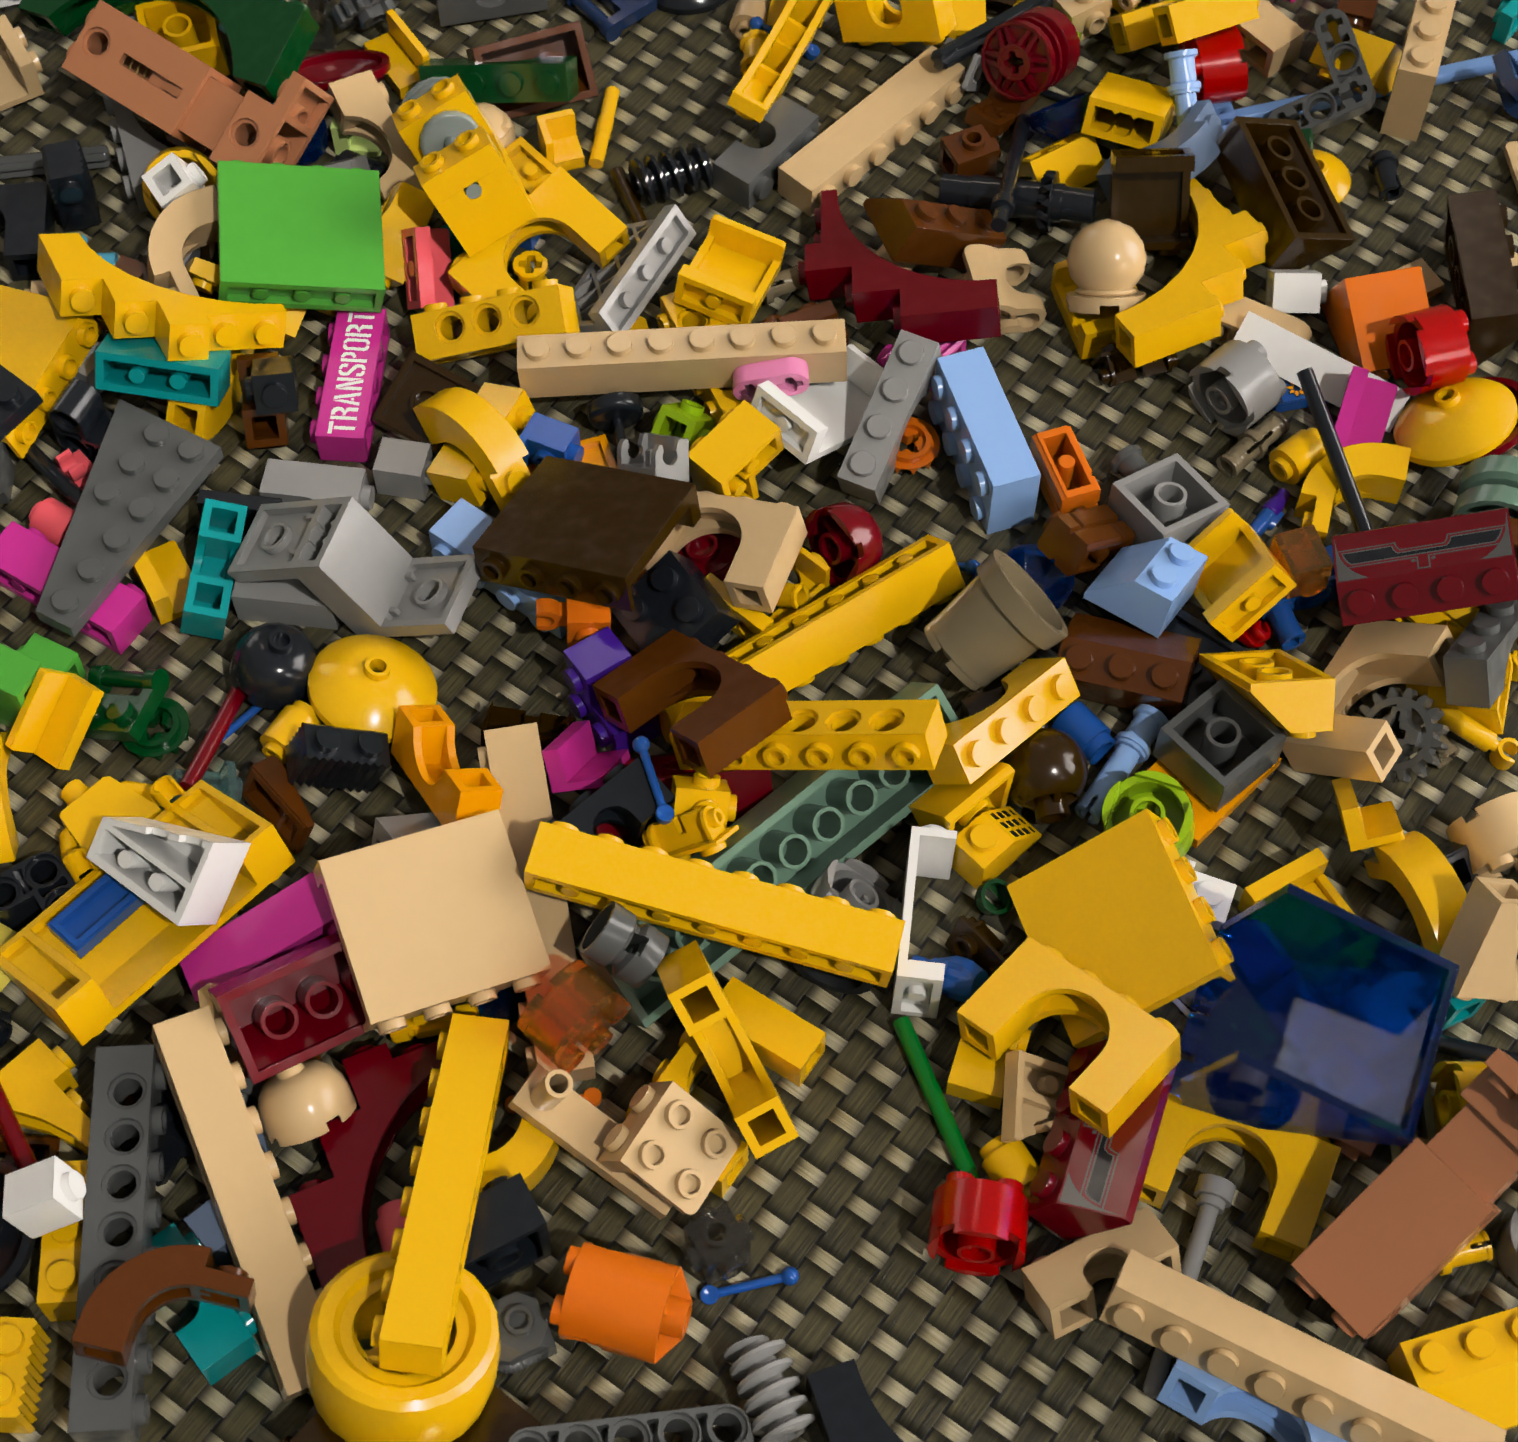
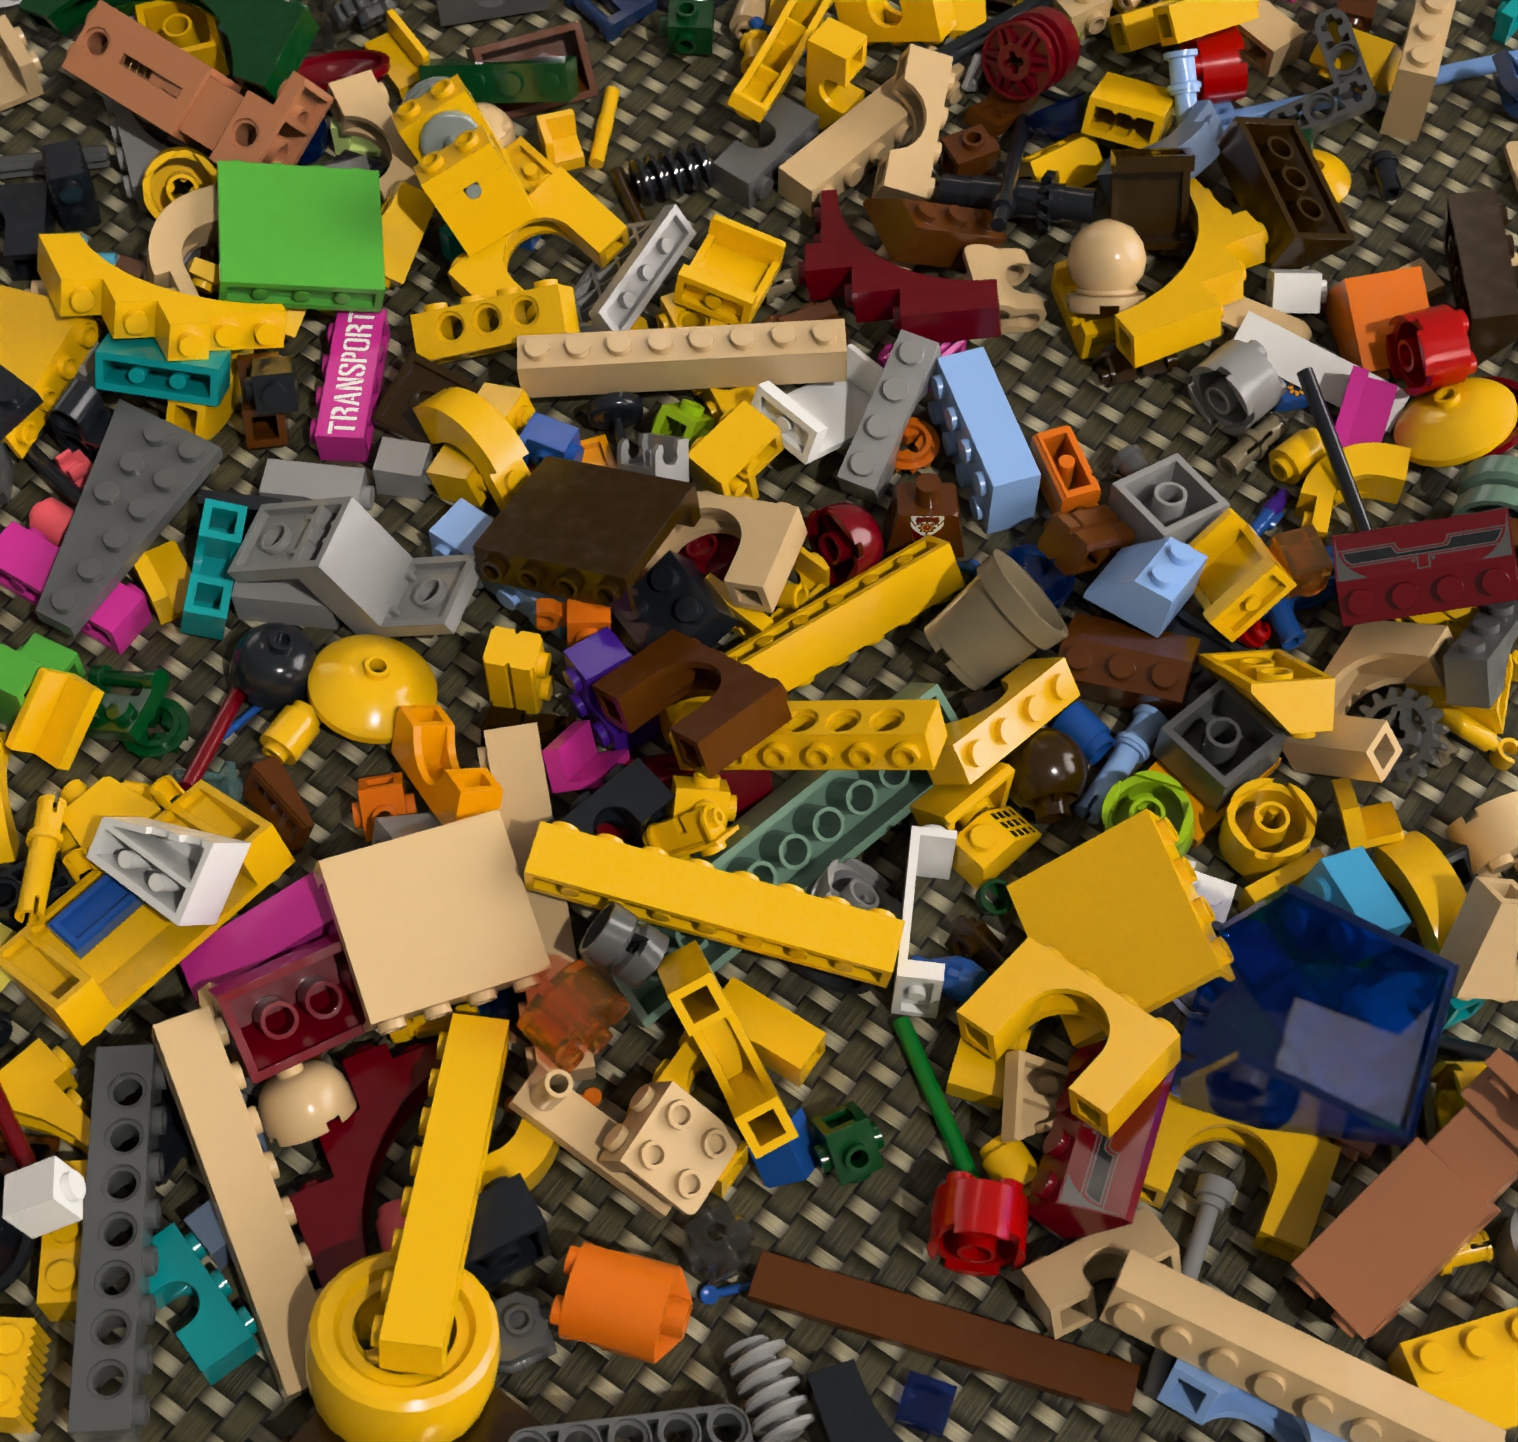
(43, 843): none -> yellow pin
(145, 1285): reddish brown arch -> none
(173, 179): white brick -> none
(337, 757): black brick -> none
(381, 798): none -> orange brick
(426, 266): coral panel -> none
(517, 670): none -> yellow brick
(523, 269): yellow bush -> none
(664, 812): blue hinge -> none
(689, 27): none -> dark green brick
(786, 373): bright pink beam -> none
(791, 1161): none -> blue panel
(833, 60): none -> yellow arch
(847, 1144): none -> dark green brick
(922, 85): none -> tan arch
(923, 510): none -> reddish brown torso
(925, 1404): none -> clear blue tile
(945, 1333): none -> reddish brown tile
(1266, 827): none -> yellow brick
(1358, 887): none -> dark azure brick

